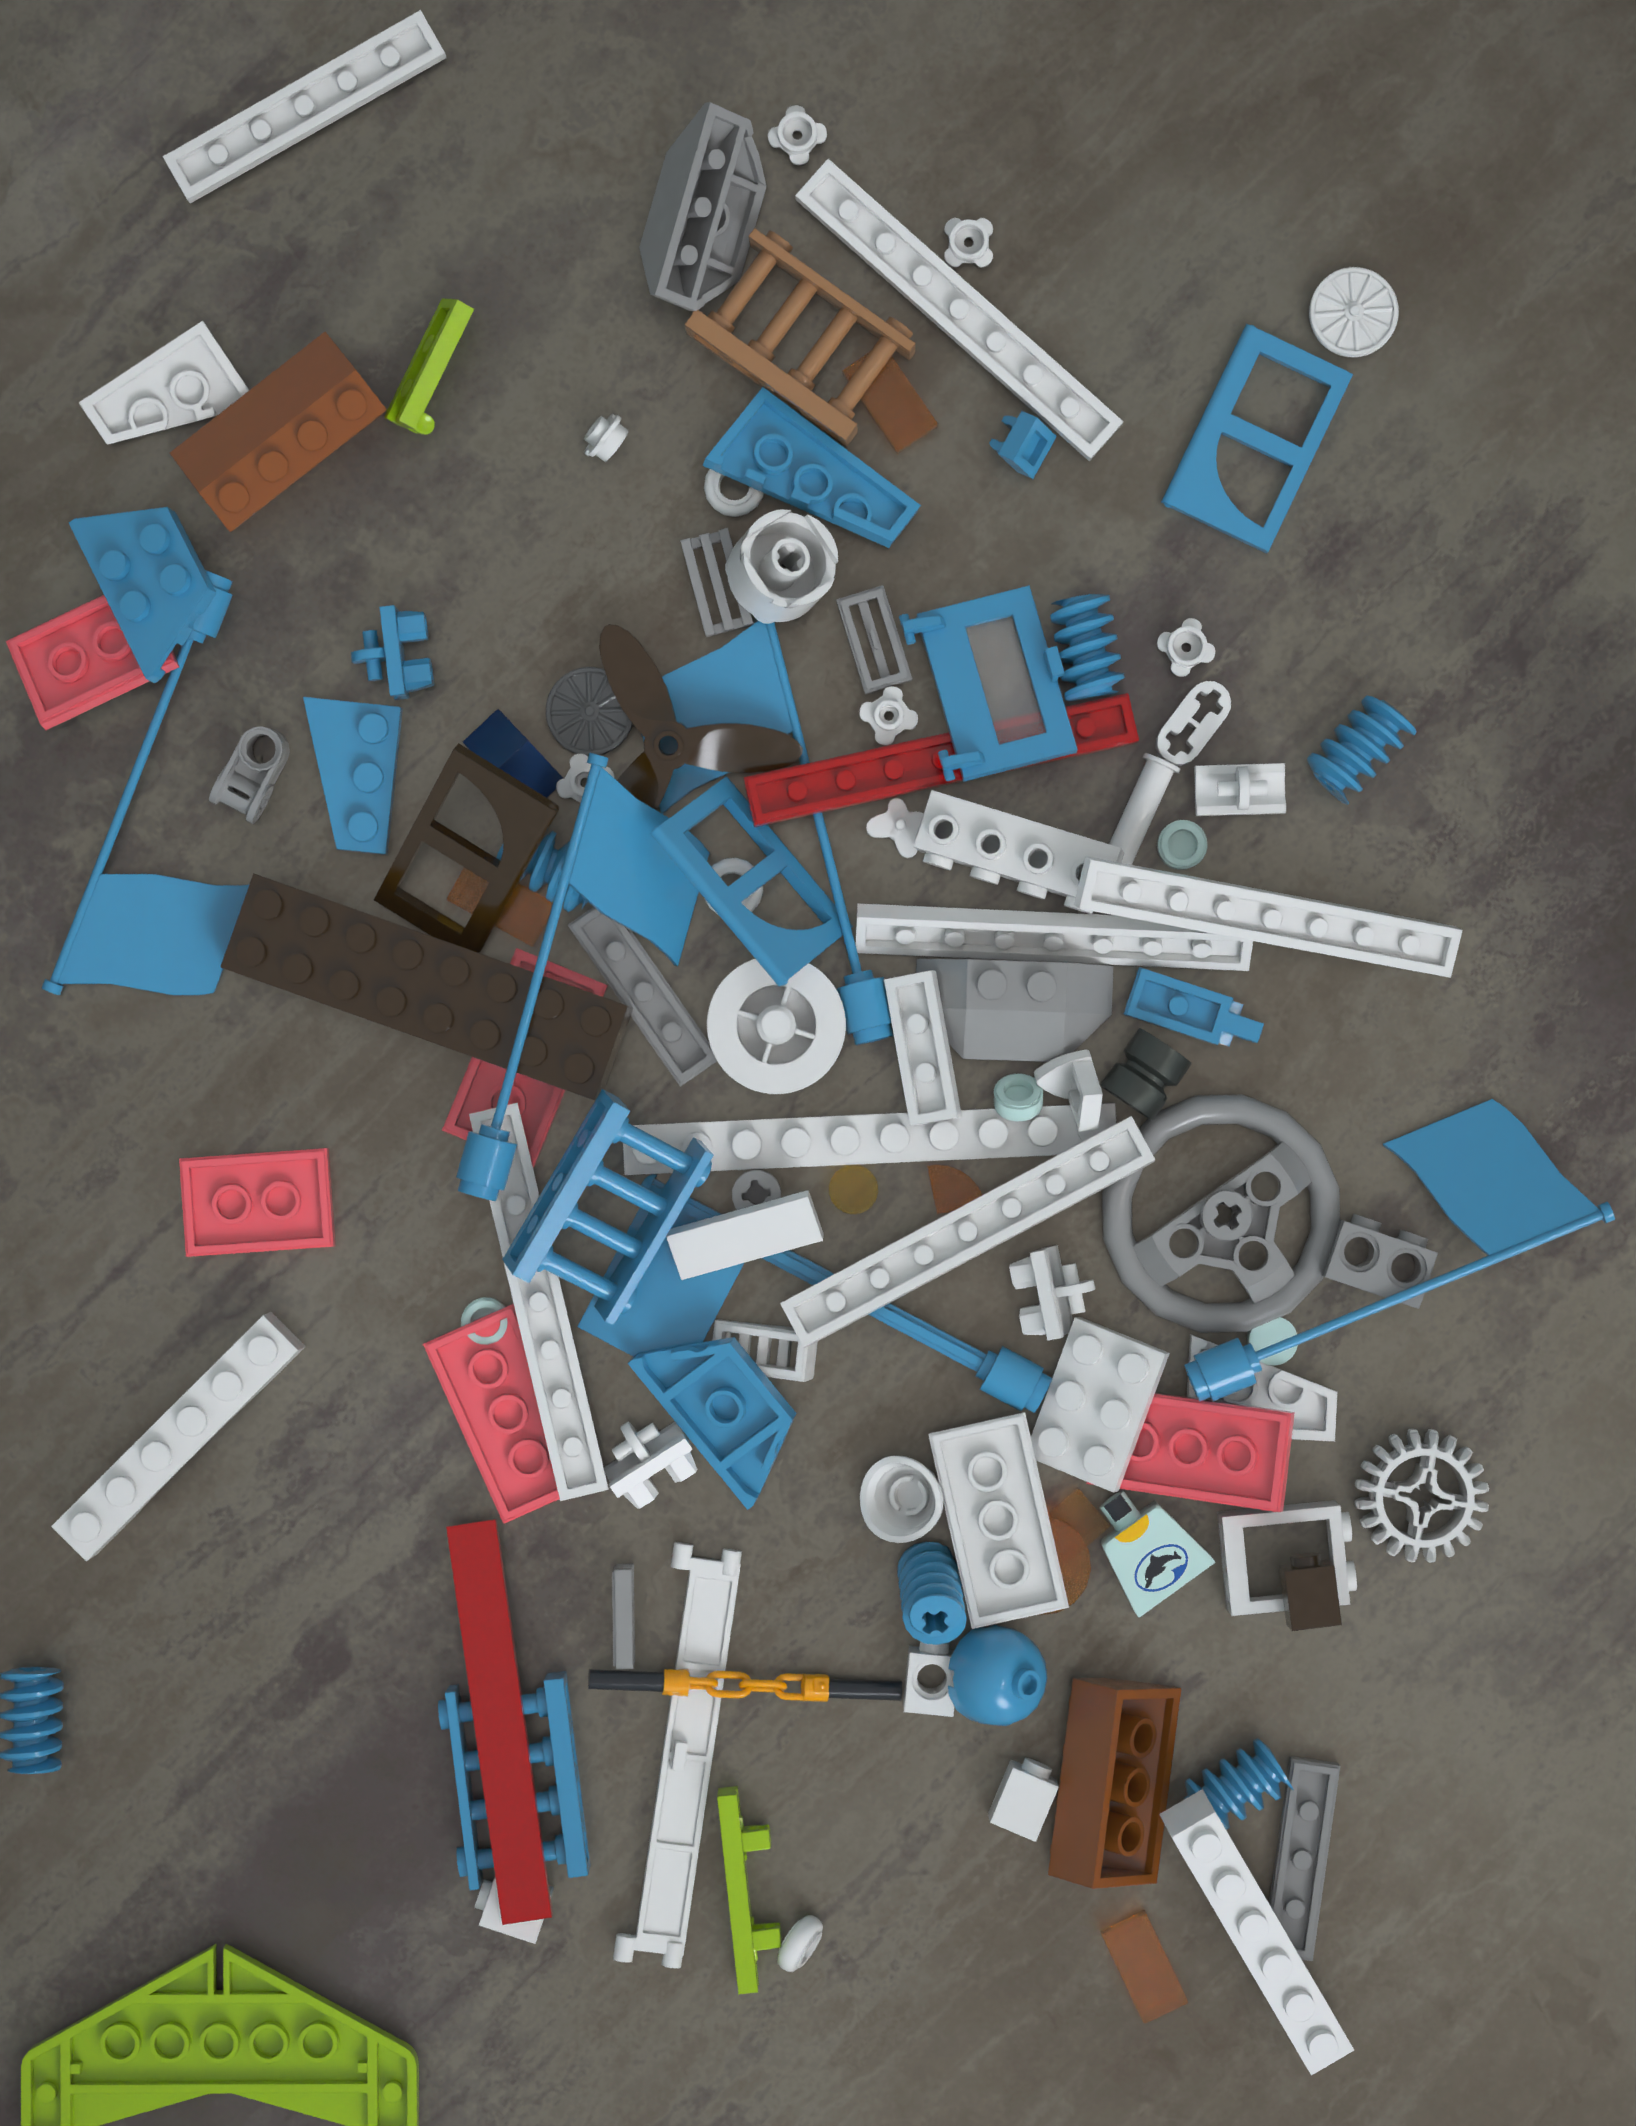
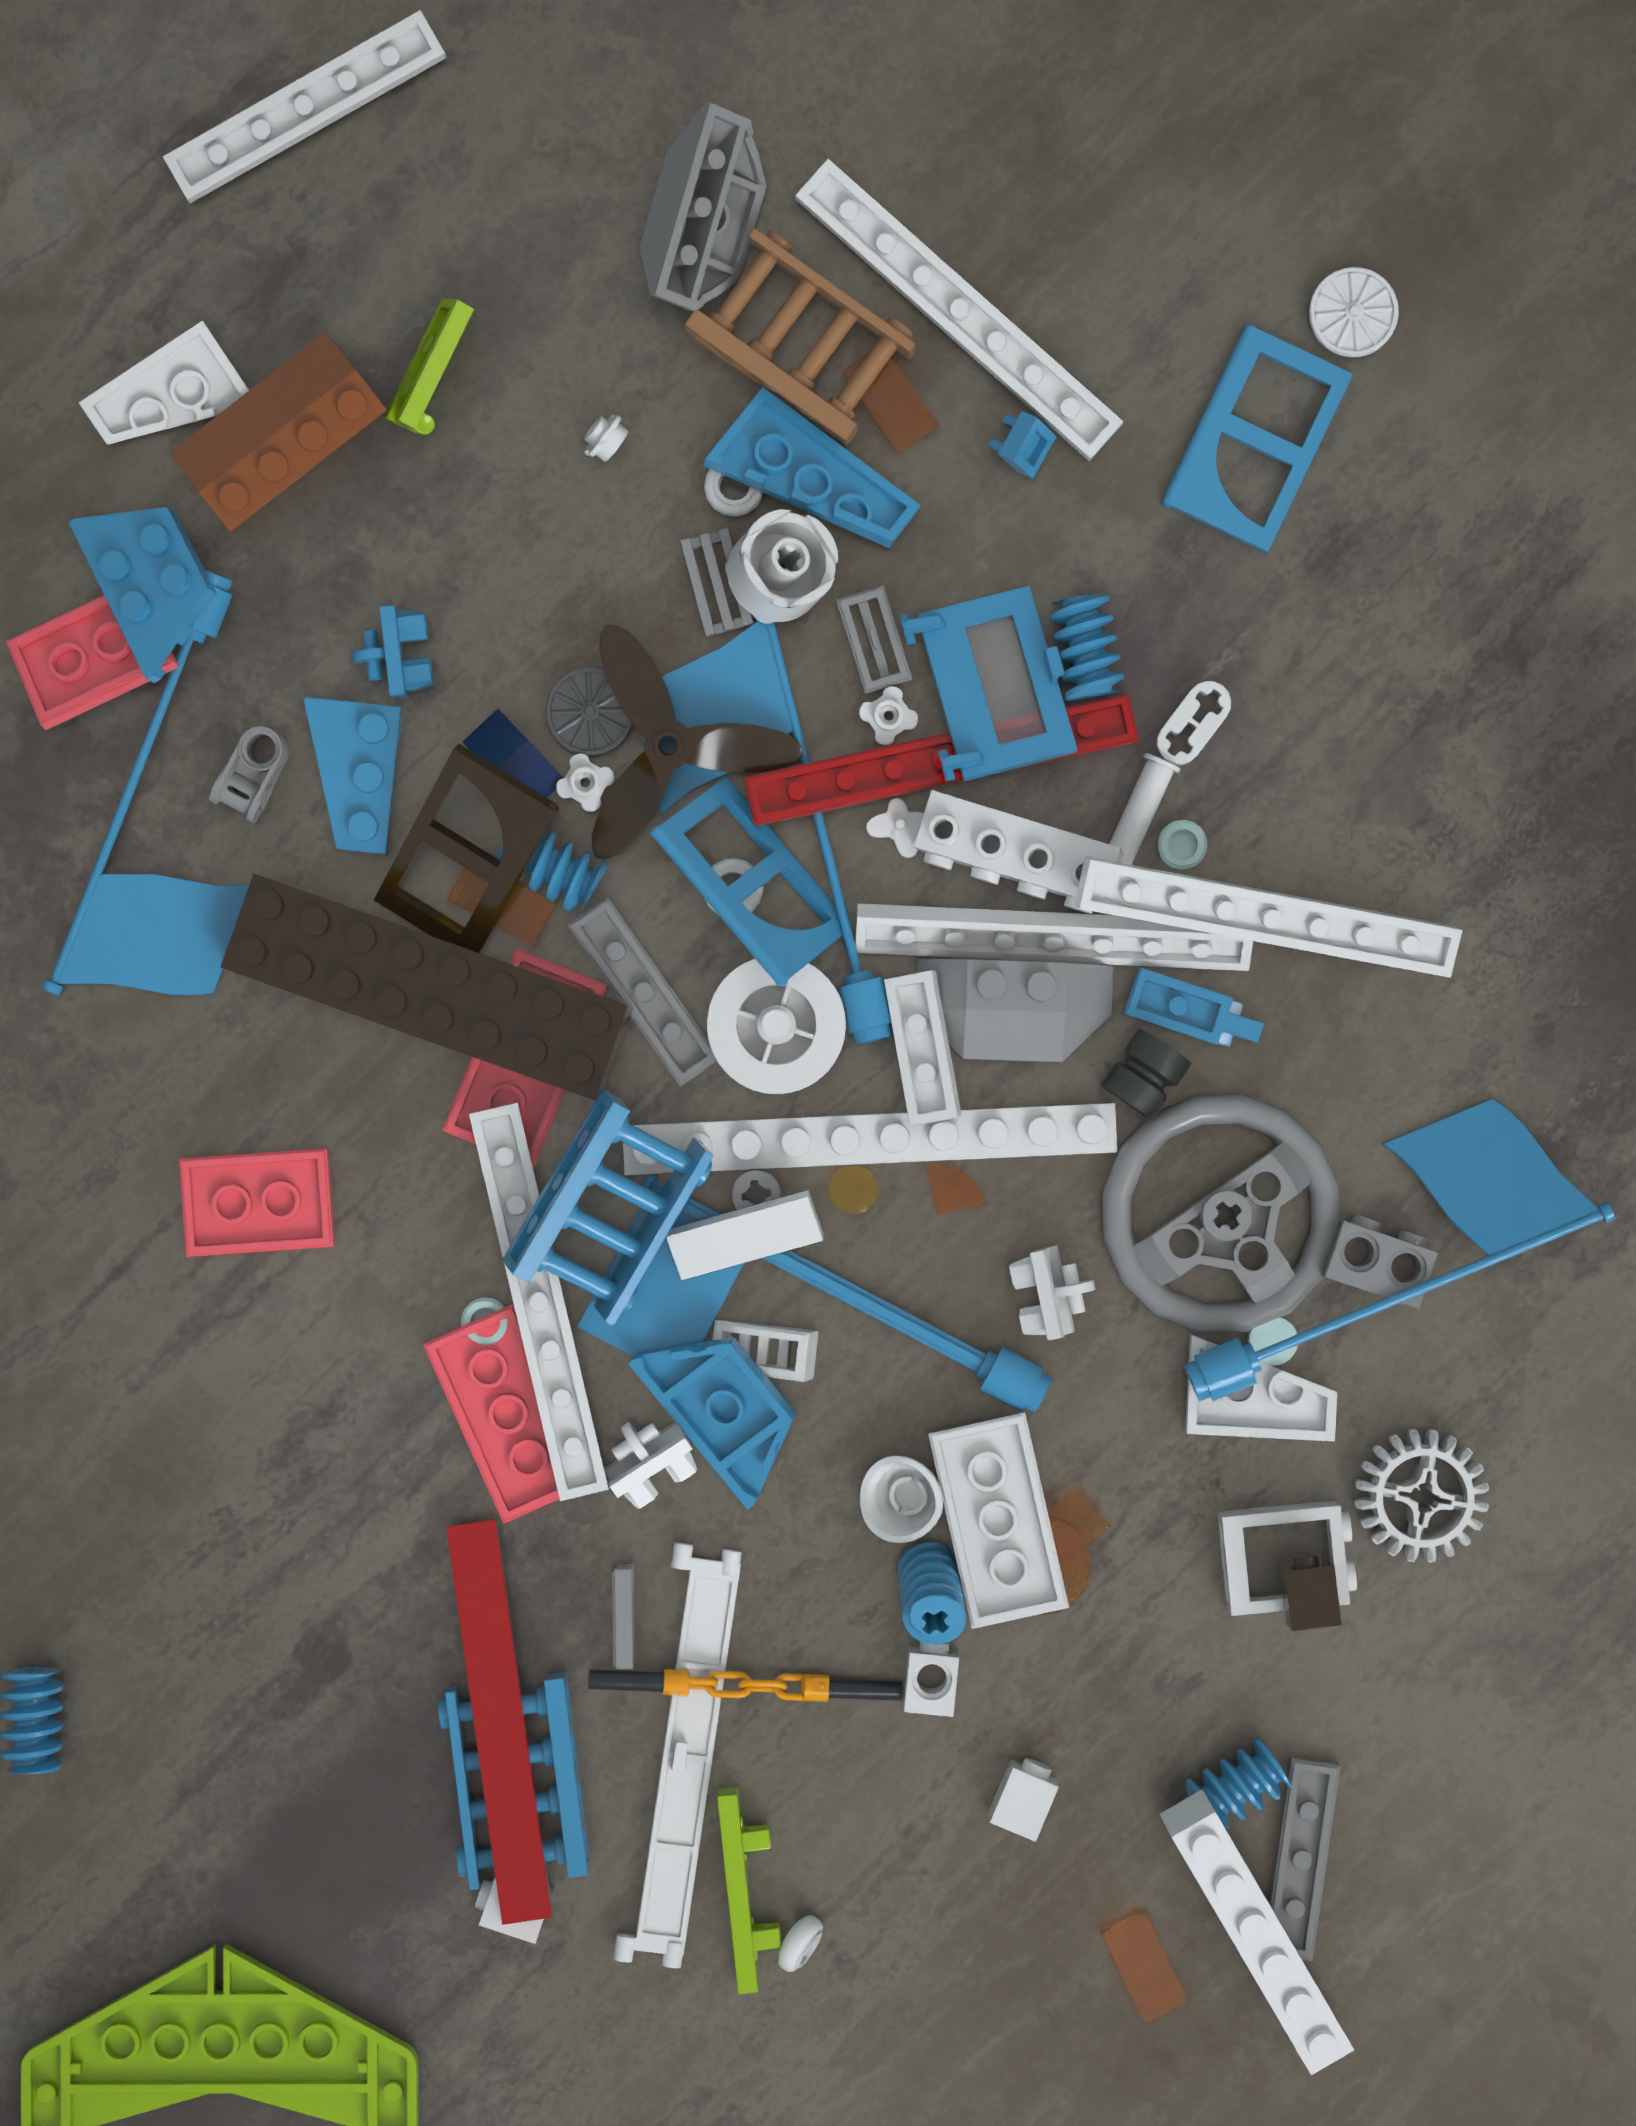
(178, 1436): white arch -> none
(624, 877): dark azure flag -> none
(797, 120): white plate -> none
(967, 1232): white plate -> none
(977, 231): white plate -> none
(997, 1676): dark azure cylinder -> none
(1018, 1097): light aqua tile -> none
(1074, 1079): white tile -> none
(1097, 1404): white plate -> none
(1114, 1782): dark orange slope -> none
(1149, 1552): light aqua torso -> none
(1172, 645): white plate -> none
(1212, 1452): coral tile -> none
(1240, 789): white hips -> none
(1358, 746): dark azure piece -> none

